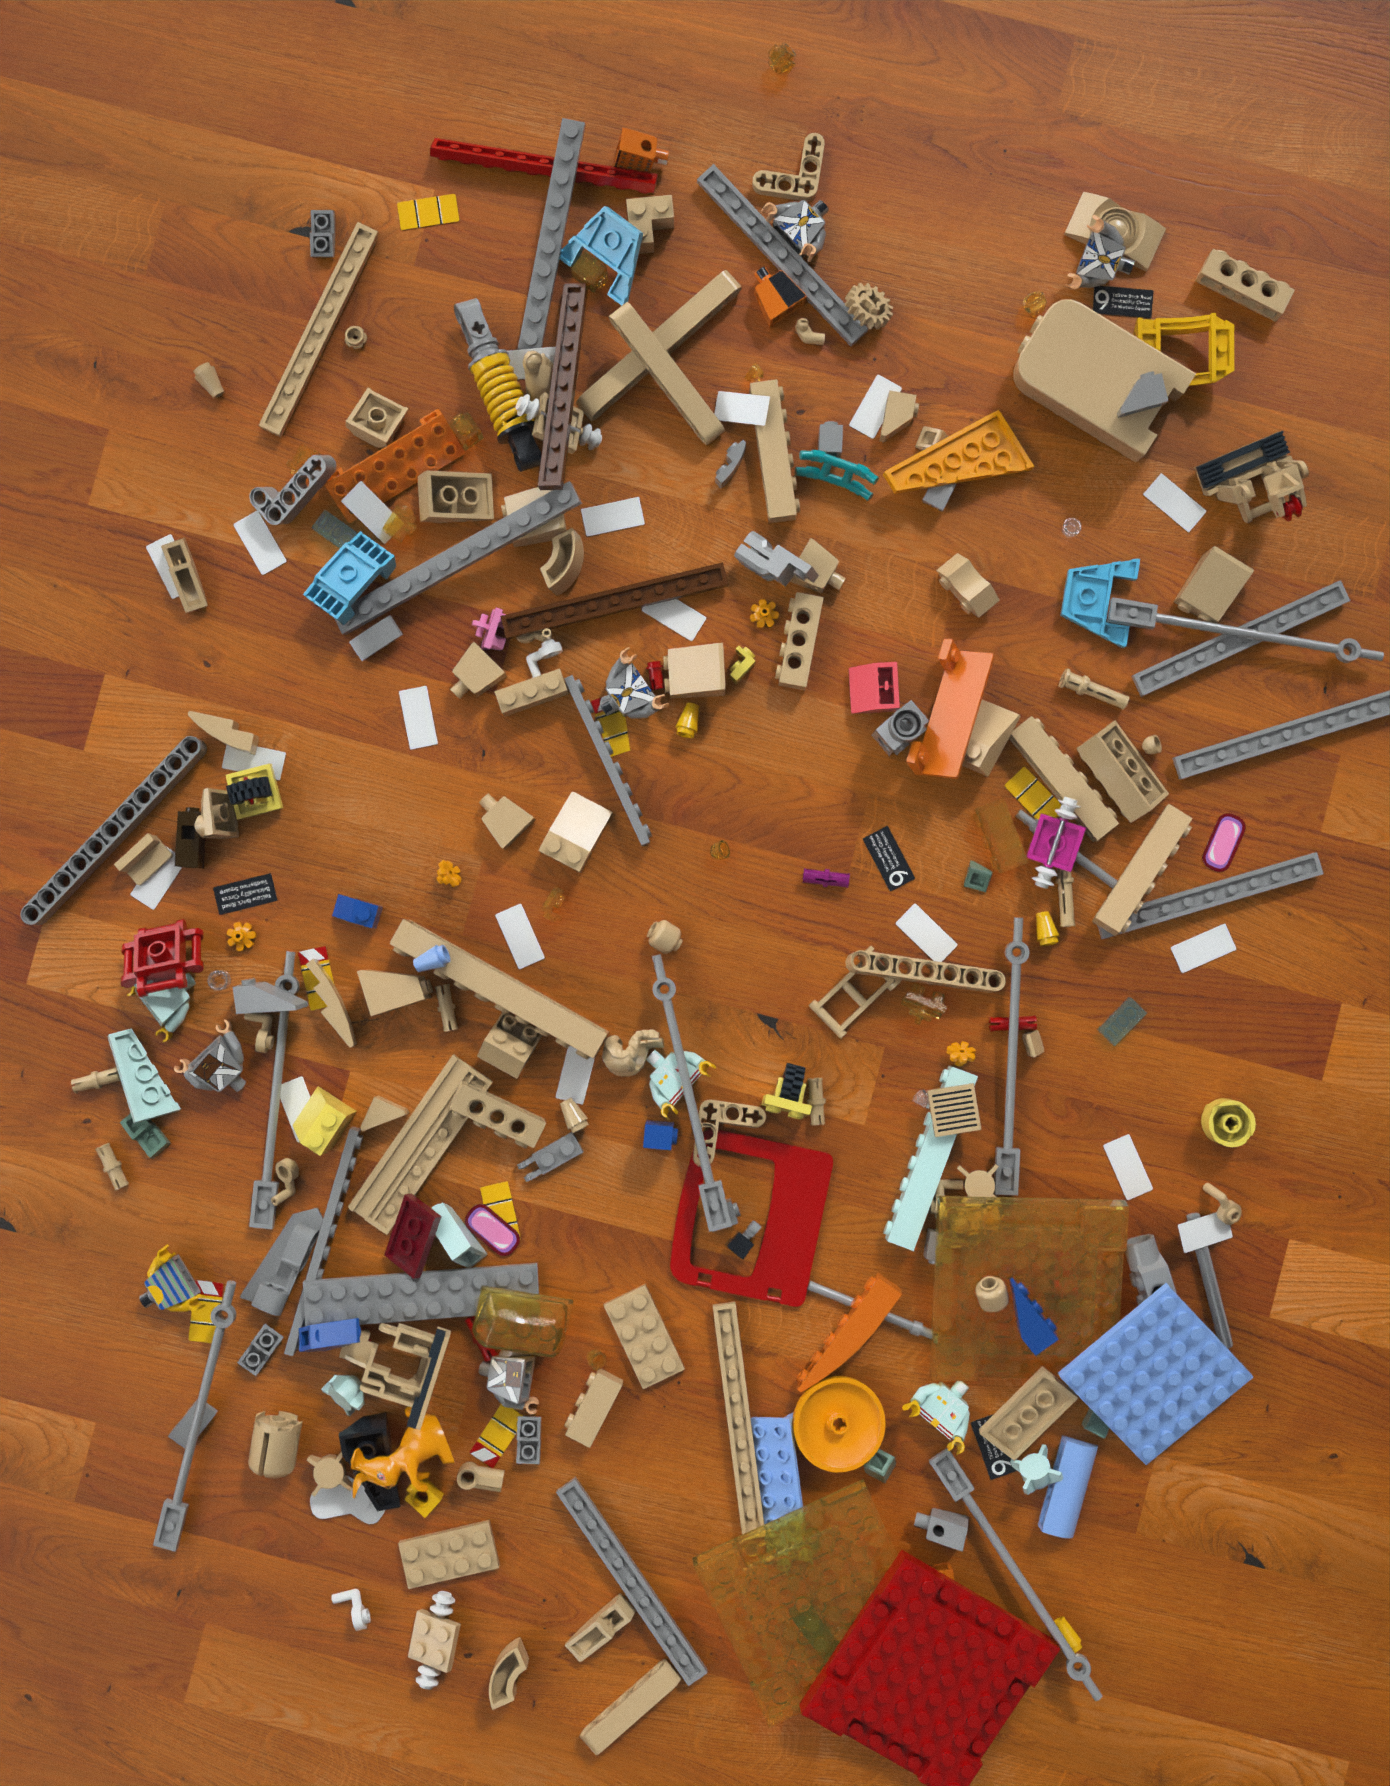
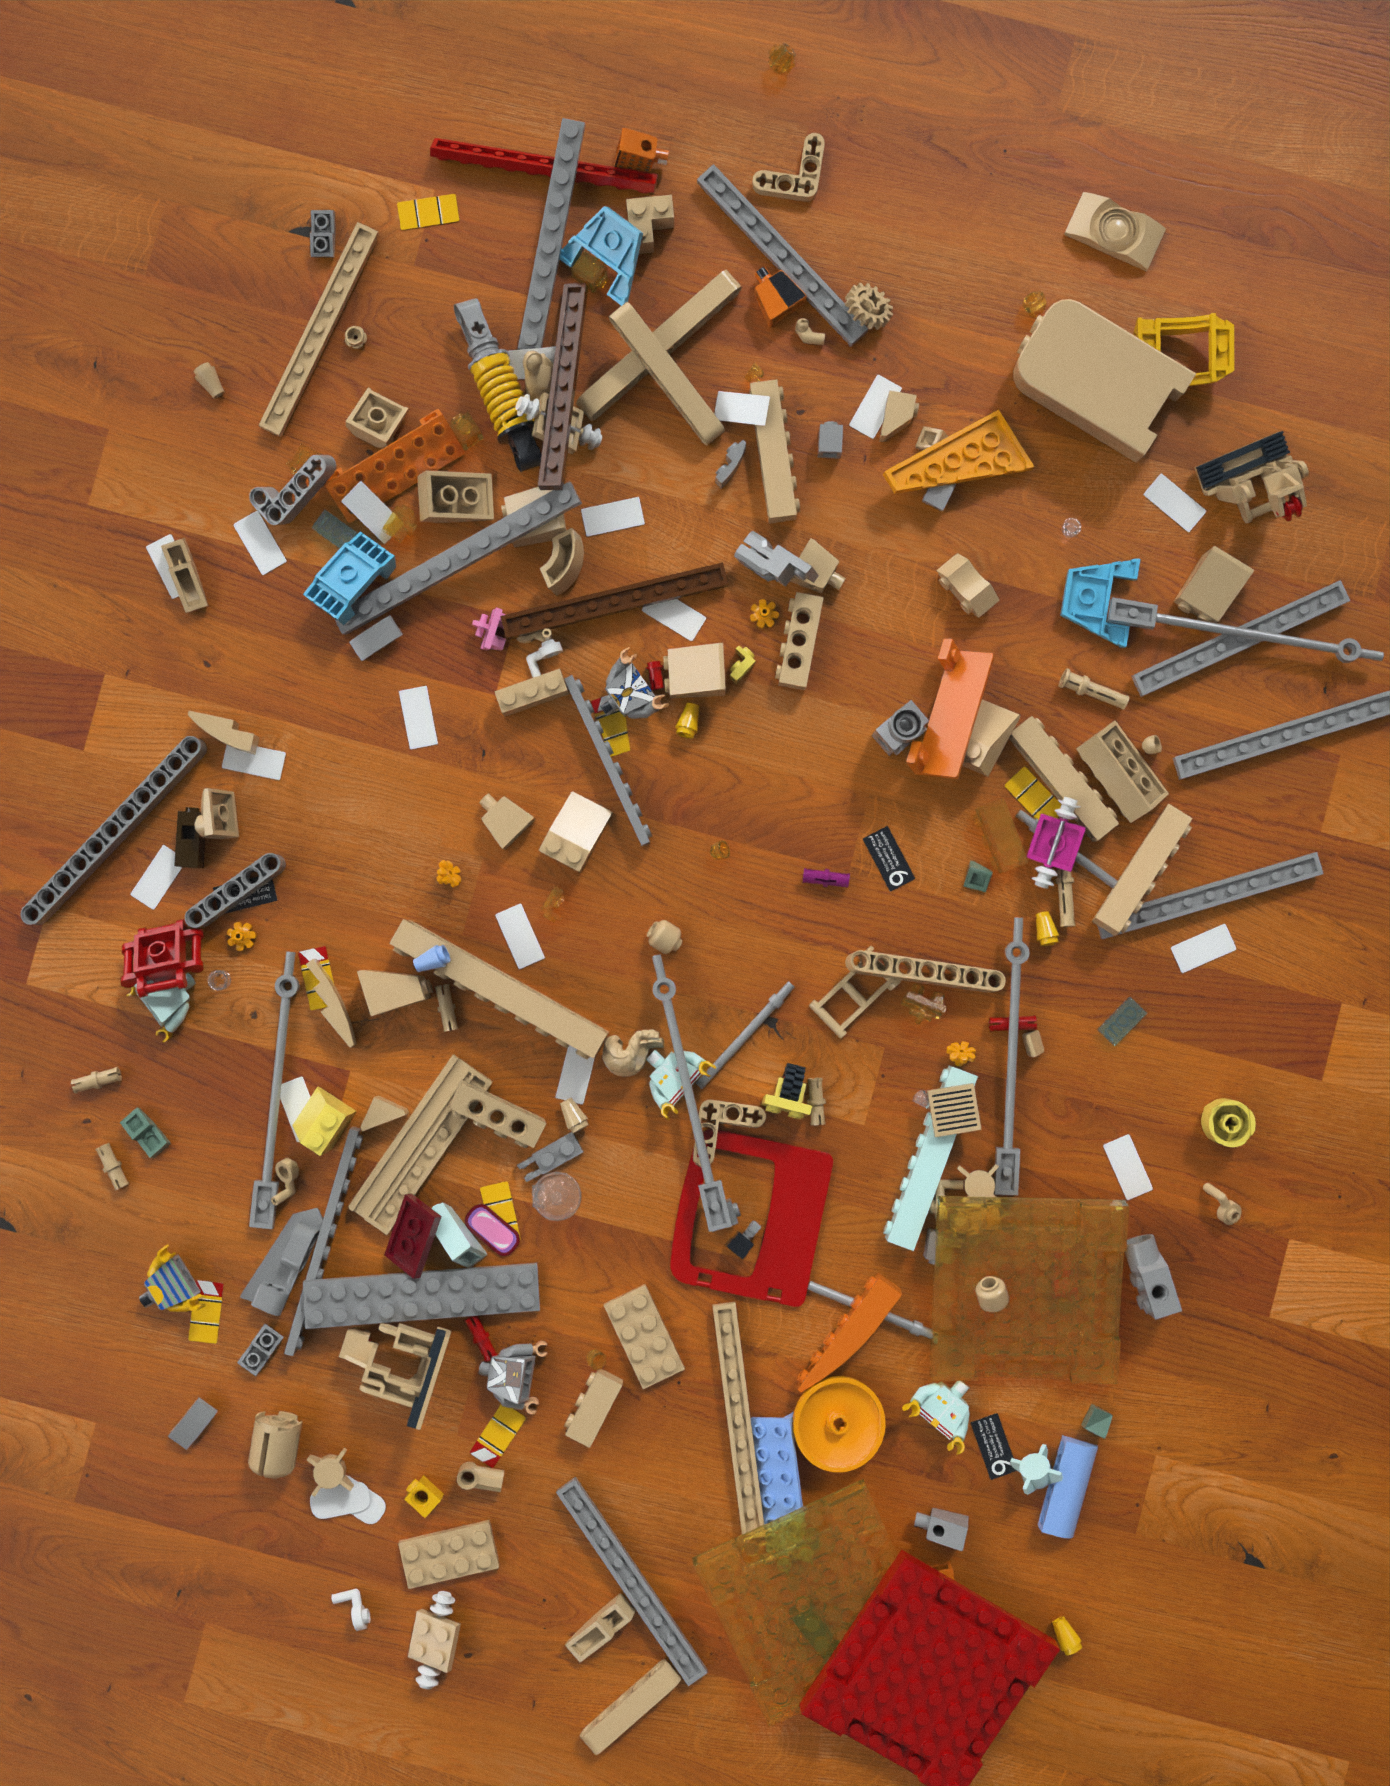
(140, 1080): light aqua wing -> none
(144, 859): tan panel -> none
(175, 1511): light grey bar -> none
(217, 1064): torso -> none
(224, 894): none -> light grey beam
(253, 791): light yellow plate -> none
(264, 997): light grey slope -> none
(264, 1038): tan plate -> none
(329, 1335): slope -> none
(345, 1392): light aqua piece -> none
(357, 911): blue slope -> none
(373, 1438): black wedge -> none
(414, 1449): light orange animal -> none
(476, 672): tan torso -> none
(507, 1667): tan brick -> none
(509, 1045): tan slope -> none
(521, 1321): clear yellow windscreen -> none
(528, 1440): light grey slope -> none
(556, 1196): none -> clear piece
(659, 1135): blue brick -> none
(776, 1001): none -> light grey bar
(799, 225): torso -> none
(825, 475): teal piece -> none
(874, 688): coral slope -> none
(880, 1465): sand green slope -> none
(926, 933): white sticker -> none
(960, 1487): light grey bar -> none
(1028, 1413): tan plate -> none
(1031, 1324): blue slope -> none
(1101, 257): torso -> none
(1123, 301): black sticker -> none
(1145, 394): light grey slope -> none
(1155, 1374): light blue plate -> none
(1203, 1232): white sticker -> none
(1212, 1291): light grey axle -> none
(1223, 842): sticker -> none
(1232, 286): tan brick -> none

